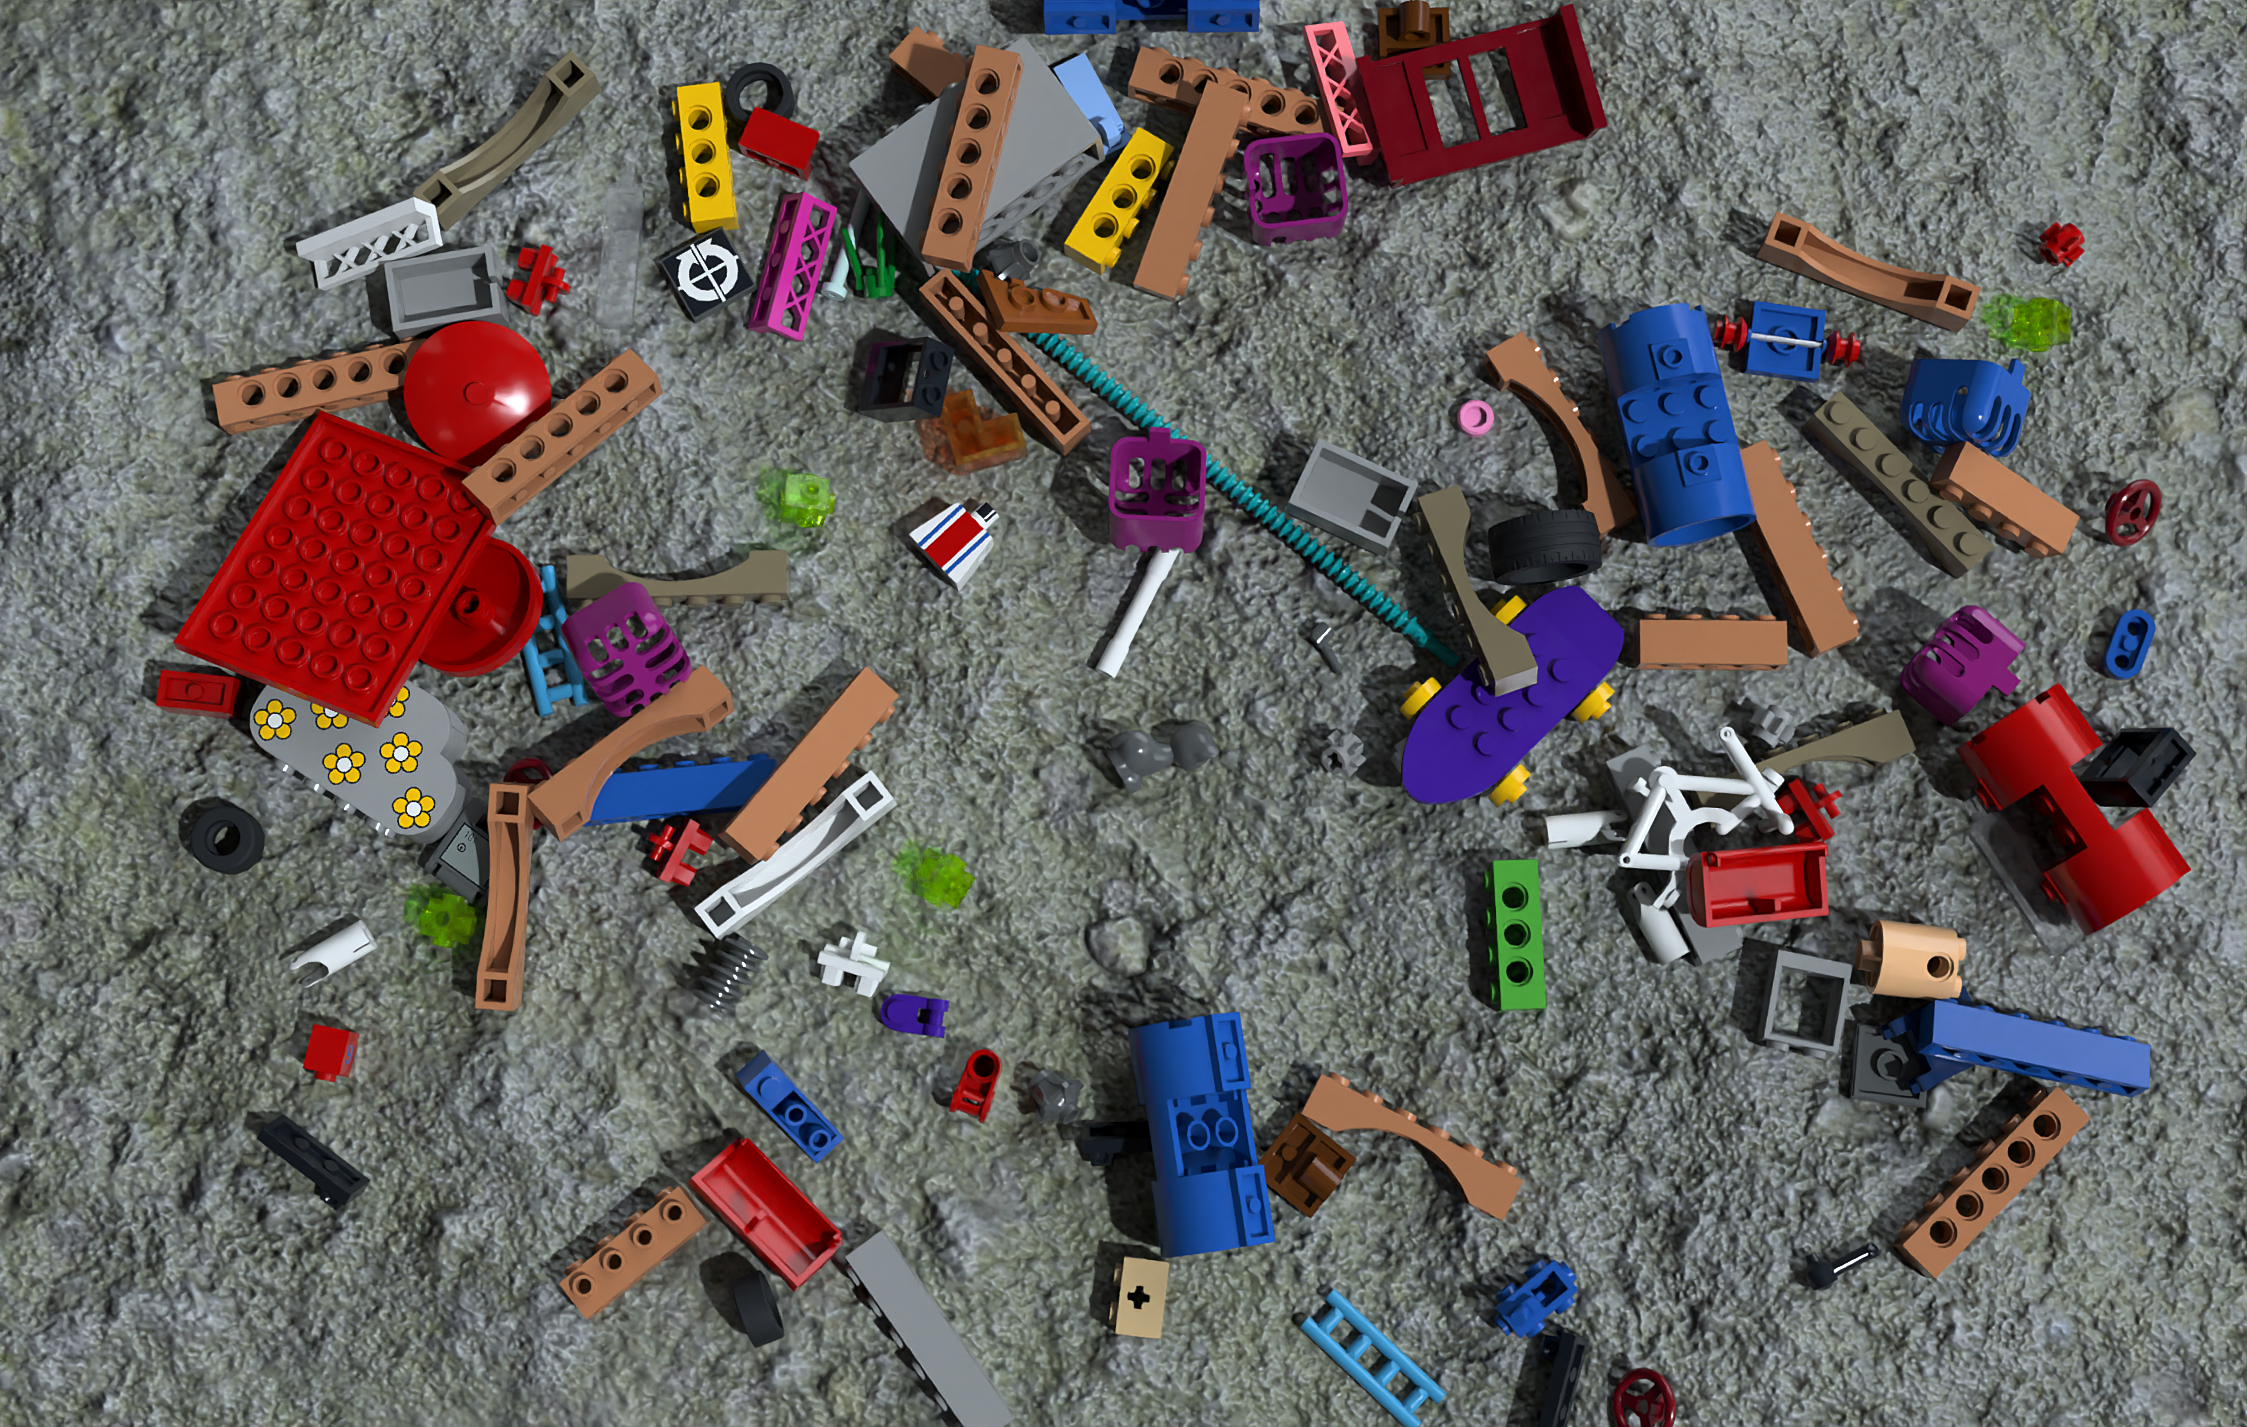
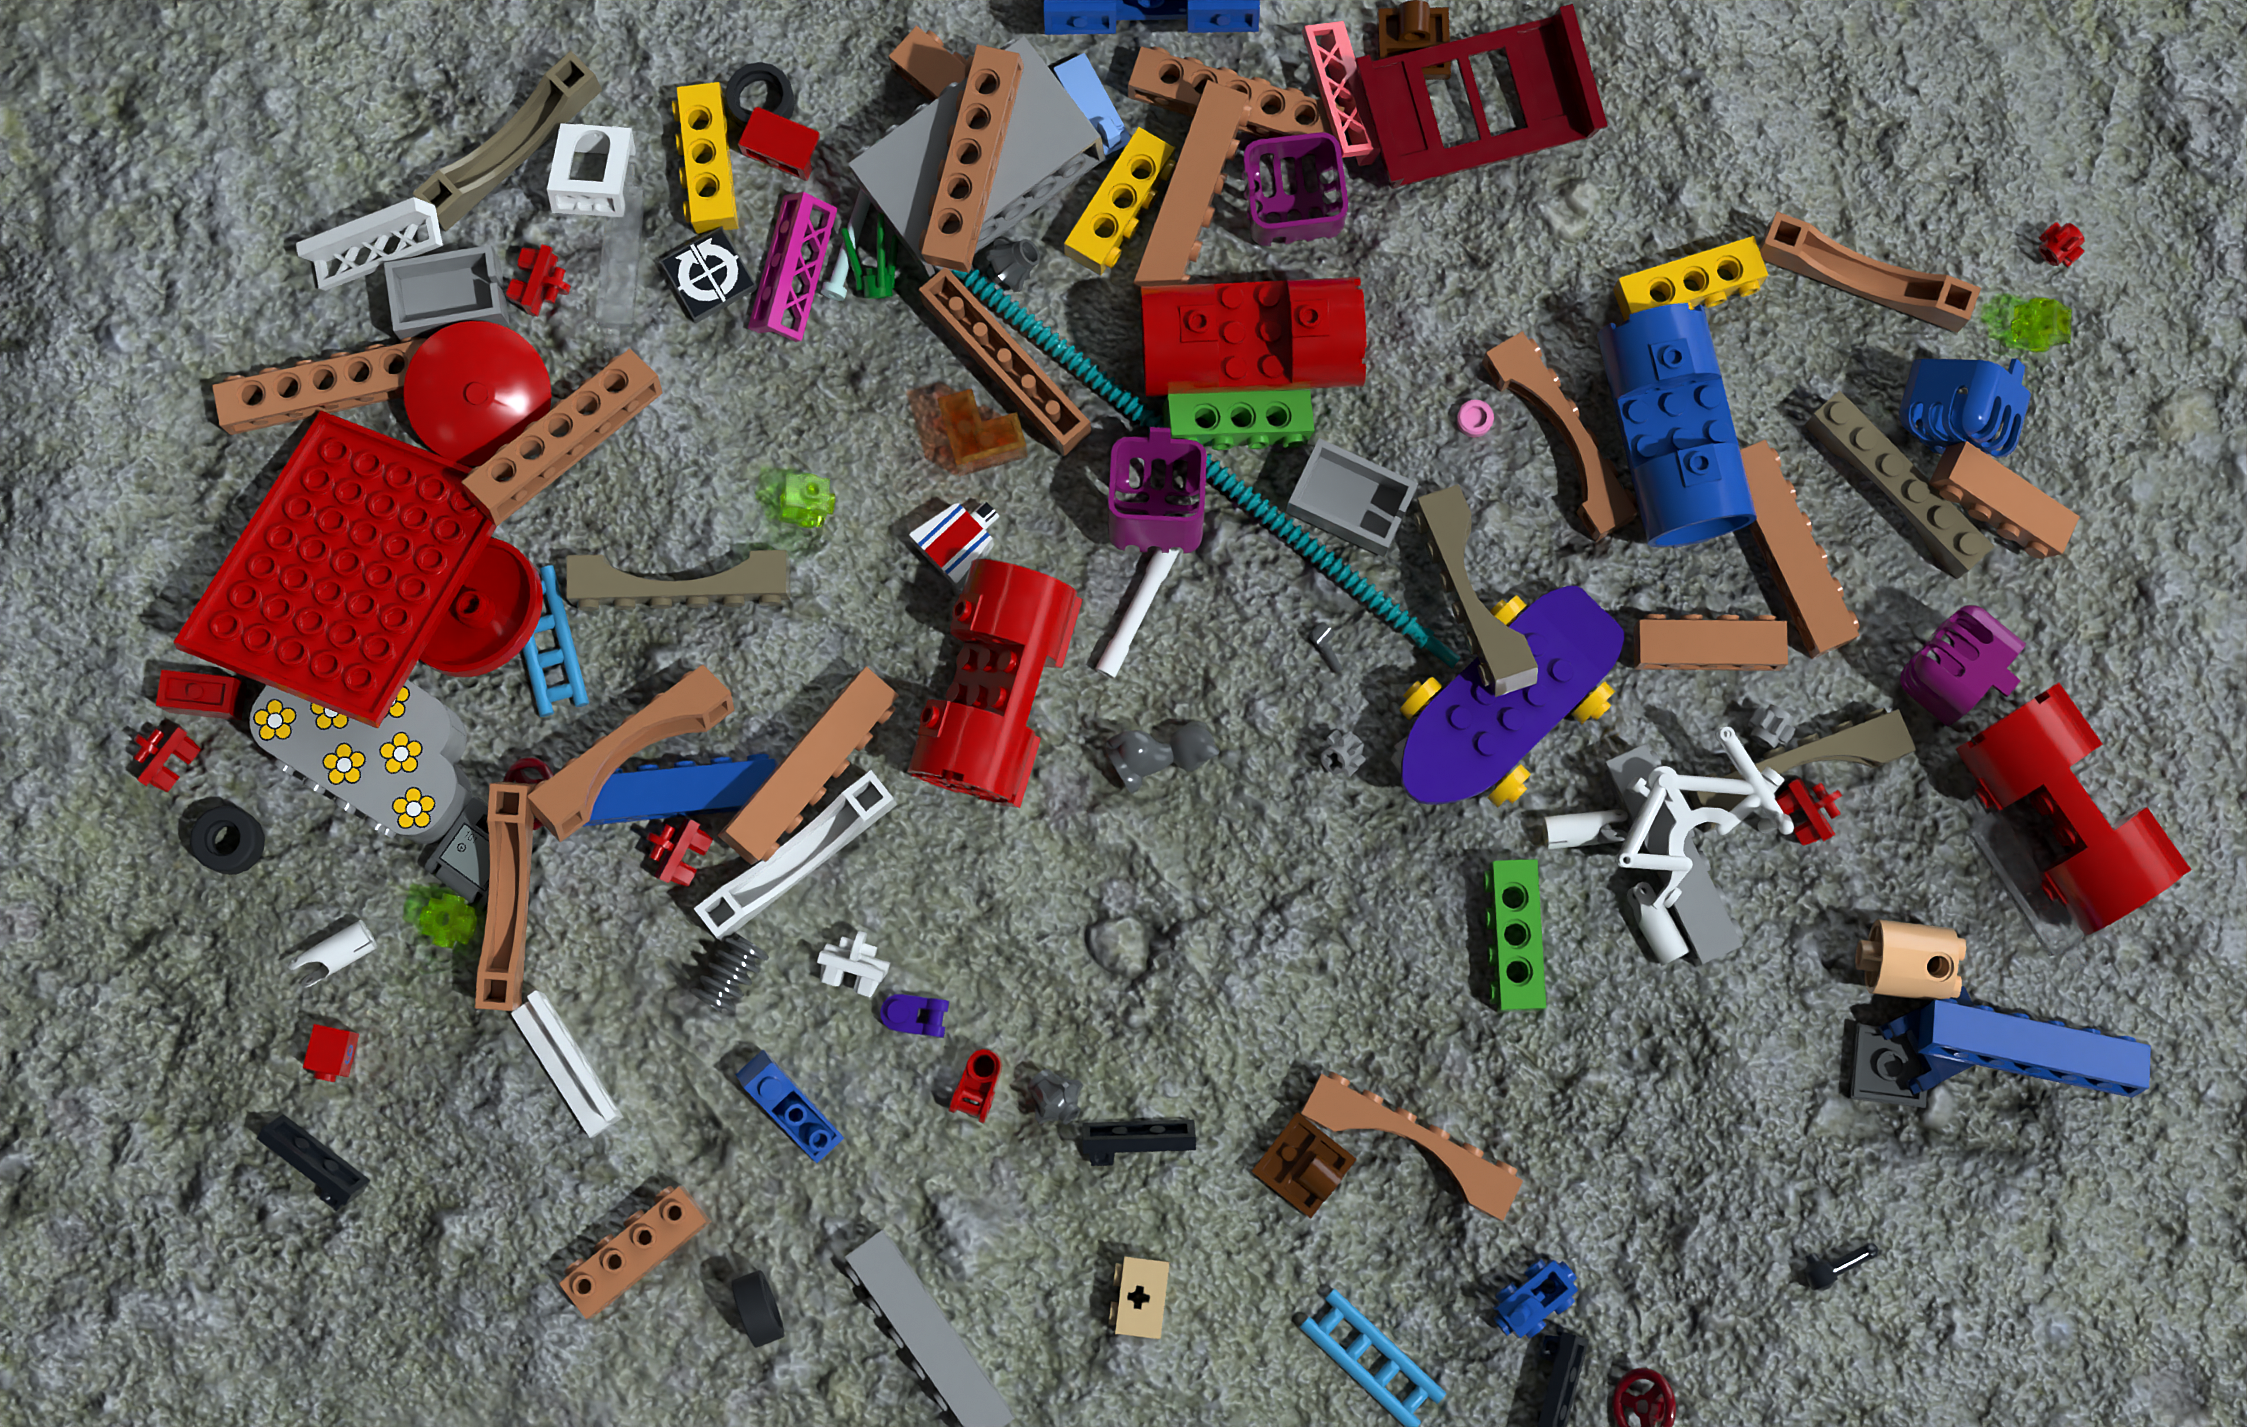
(156, 772): none -> red hips
(566, 1064): none -> white fence
(590, 196): none -> white panel
(638, 669): magenta piece -> none
(768, 1212): red container -> none
(889, 362): black window -> none
(942, 878): clear neon green brick -> none
(1011, 630): none -> red cylinder
(1033, 311): dark orange wing -> none
(1201, 1135): blue cylinder -> none
(1253, 336): none -> red cylinder
(1289, 407): none -> bright green brick
(1544, 547): black tyre -> none
(1739, 258): none -> yellow brick
(1757, 884): red container -> none
(1785, 341): blue plate -> none
(1816, 967): light grey window -> none
(2063, 1121): nougat brick -> none
(2128, 507): dark red piece -> none
(2128, 647): blue plate -> none
(2139, 767): black window -> none

